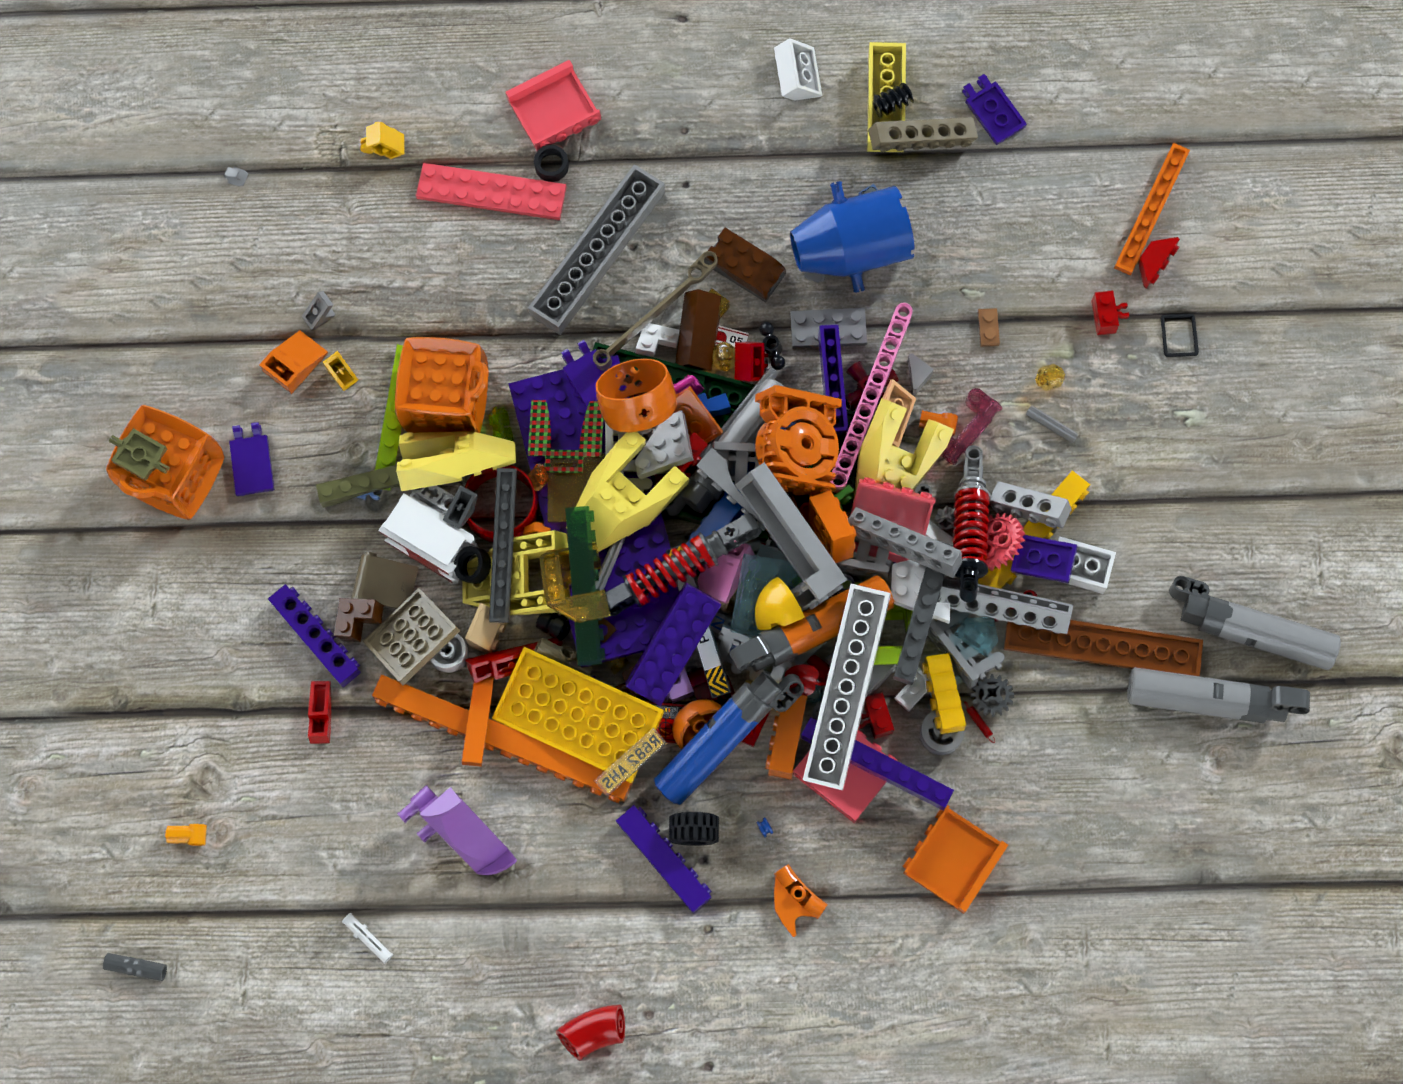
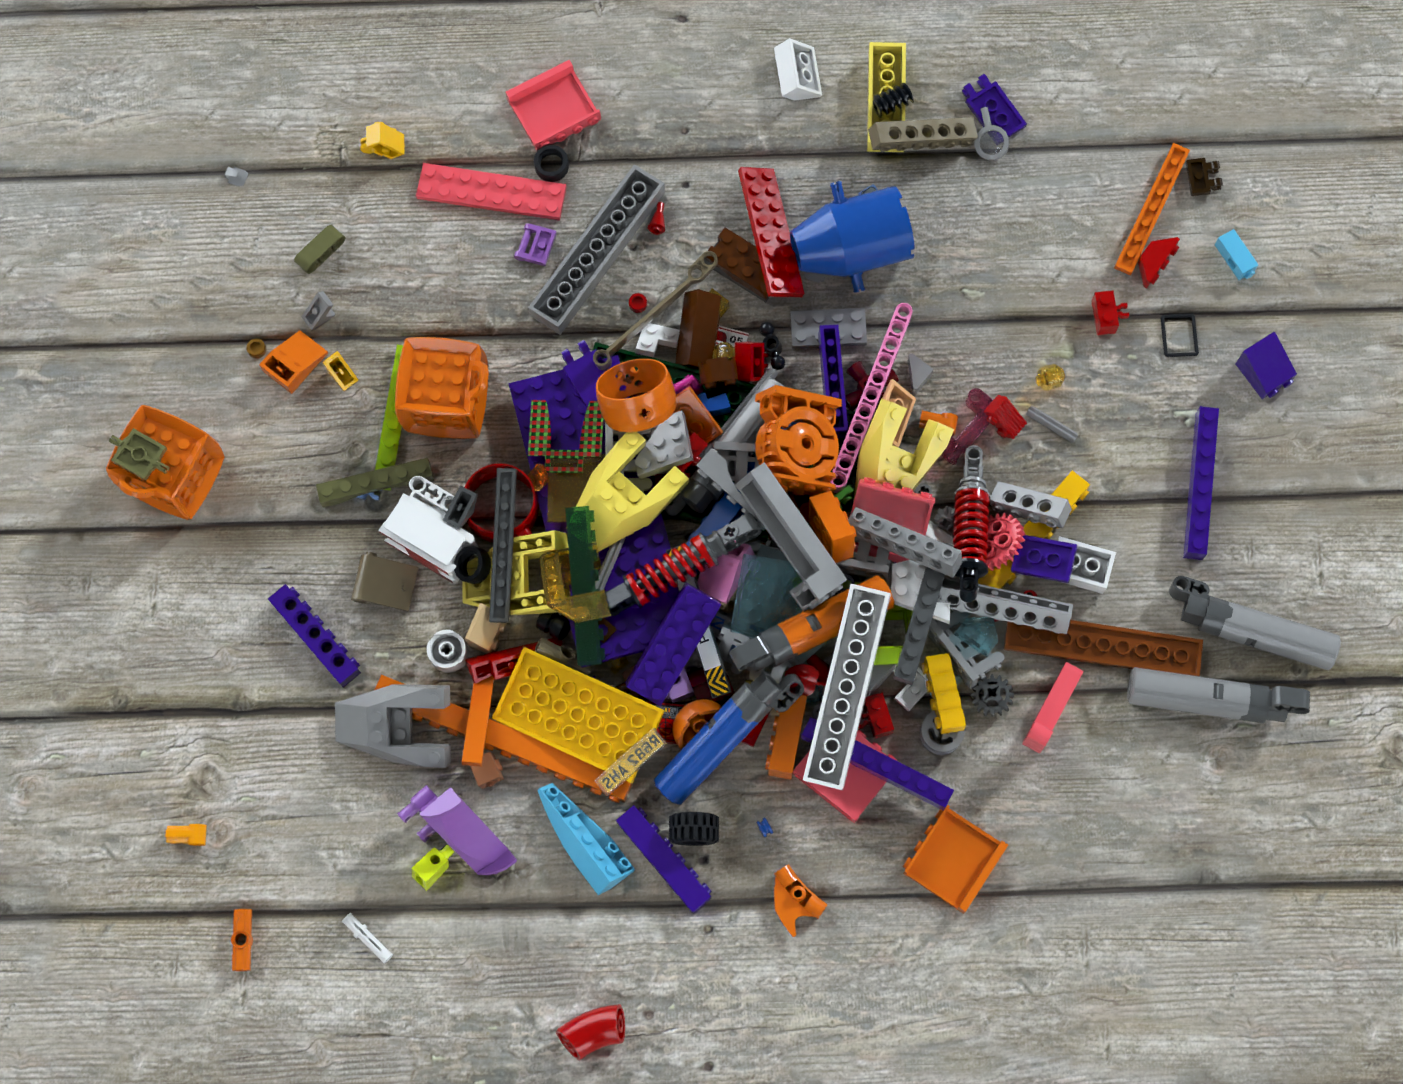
(135, 967): dark grey axle -> none
(242, 953): none -> orange piece
(251, 461): dark purple tile -> none
(256, 348): none -> pearl gold tile
(319, 249): none -> olive beam
(319, 712): red slope -> none
(352, 616): reddish brown brick -> none
(382, 724): none -> light grey wedge
(411, 636): dark tan plate -> none
(426, 872): none -> neon yellow torso
(448, 456): light yellow wedge -> none
(489, 772): none -> nougat head
(498, 420): clear neon green hinge -> none
(535, 527): orange plate -> none
(541, 245): none -> medium lavender plate
(585, 841): none -> medium azure wedge
(637, 303): none -> red tile
(657, 223): none -> red cone
(718, 372): none -> reddish brown brick
(771, 232): none -> red plate
(776, 606): yellow brick -> none
(979, 721): red piece -> none
(988, 327): medium nougat plate -> none
(991, 140): none -> piece
(1005, 417): none -> red brick
(1052, 708): none -> coral beam
(1198, 176): none -> dark brown plate
(1201, 483): none -> dark purple brick
(1236, 255): none -> medium azure brick
(1267, 366): none -> dark purple slope

